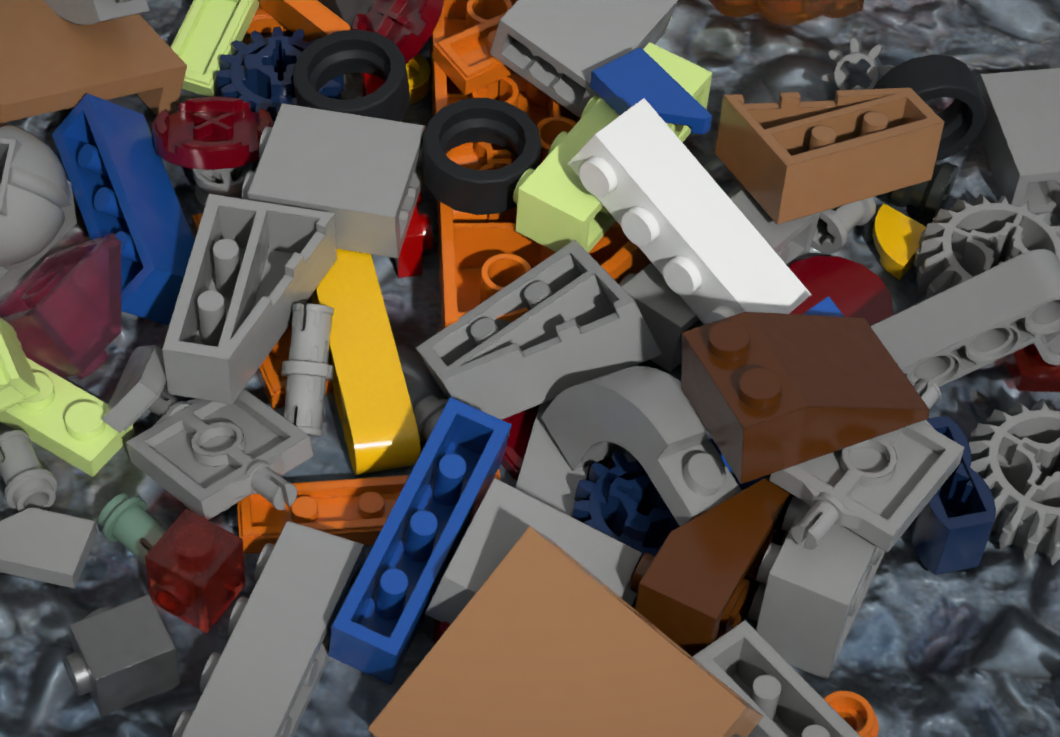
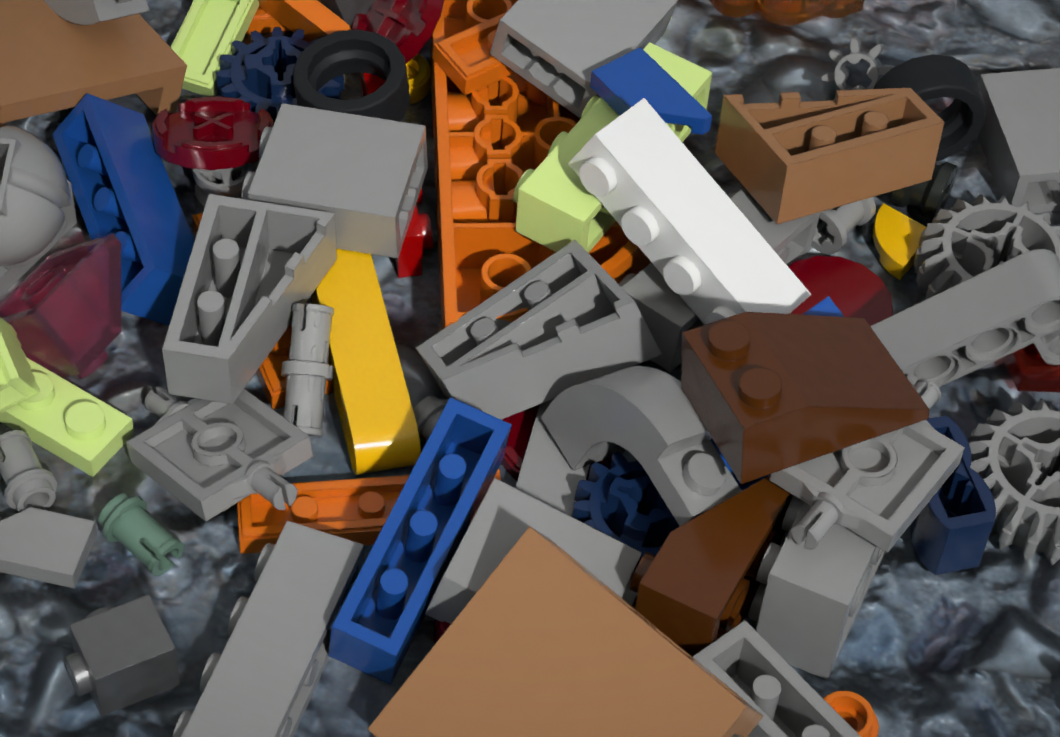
(137, 388): light grey tile -> none
(196, 570): clear red brick -> none
(471, 122): black tyre -> none

